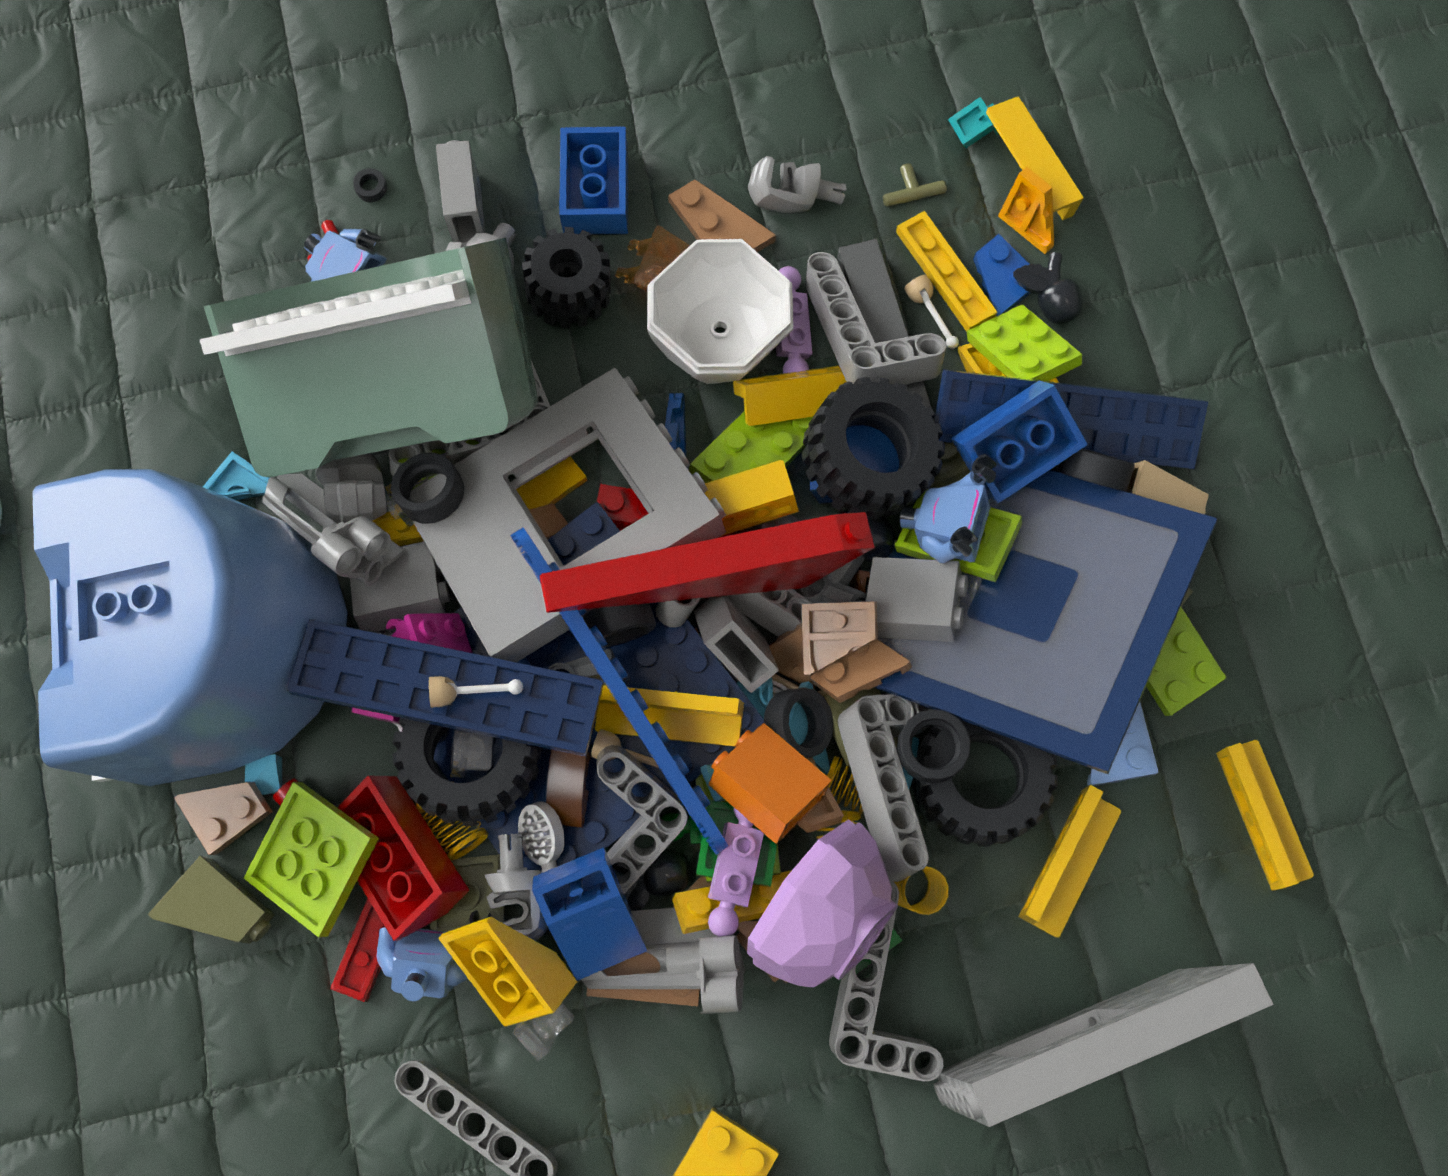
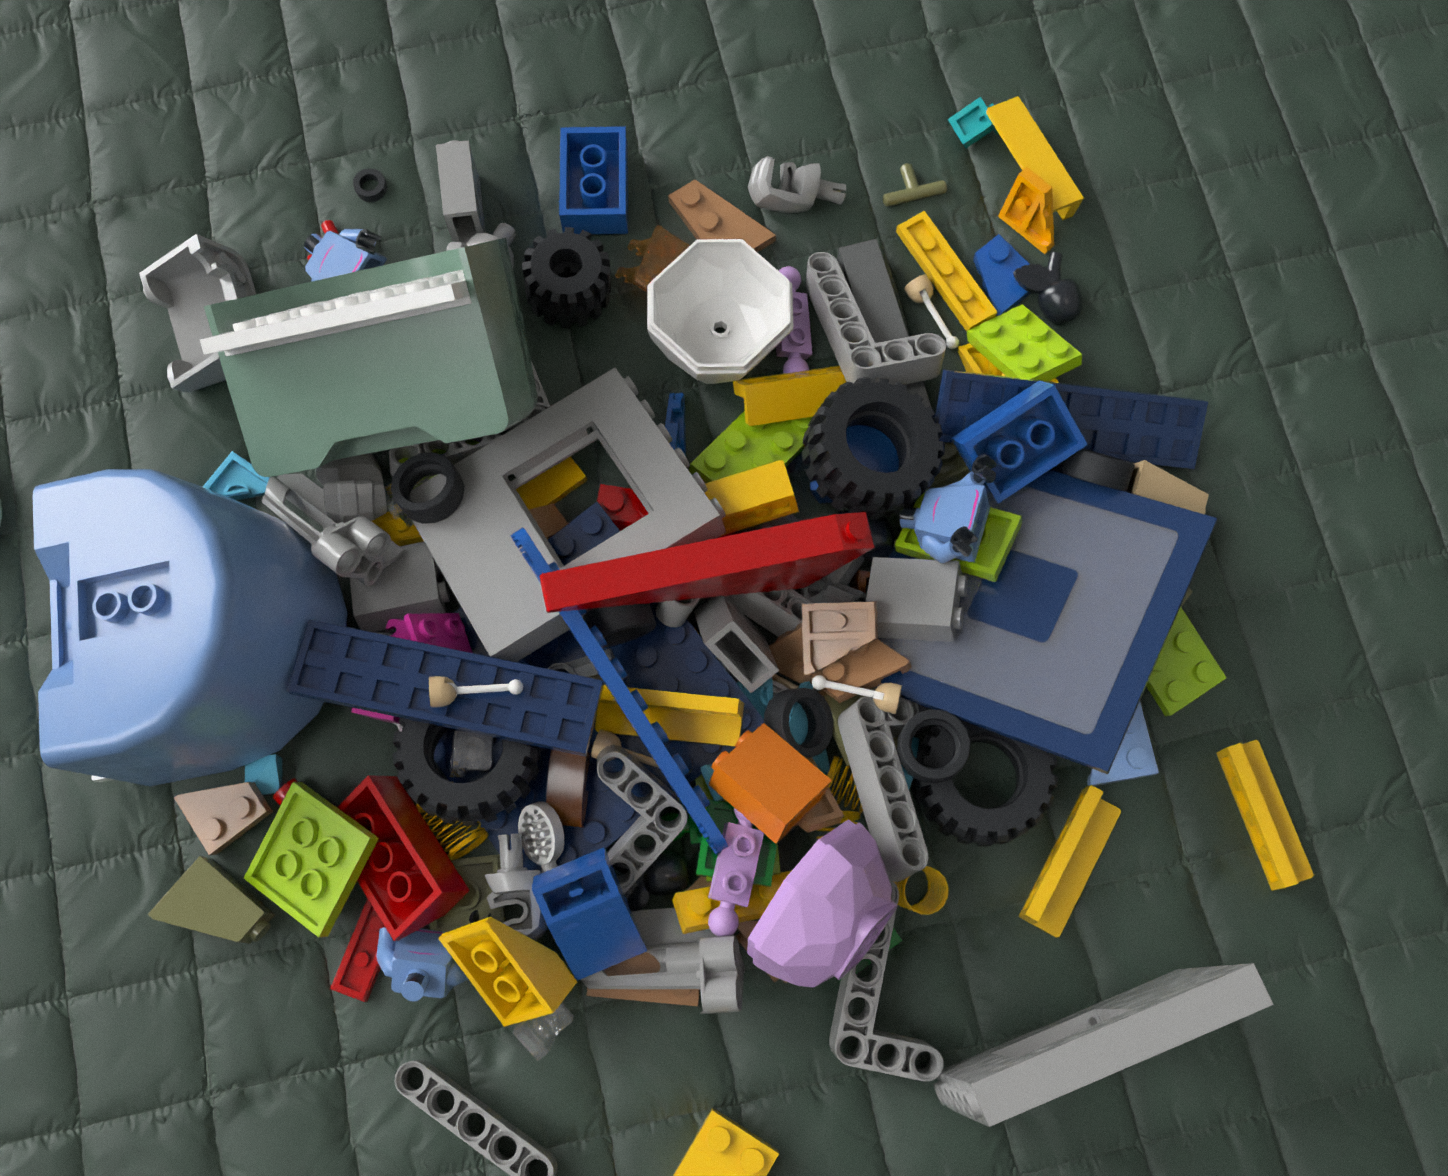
(185, 282): none -> light grey windscreen
(885, 695): none -> hinge

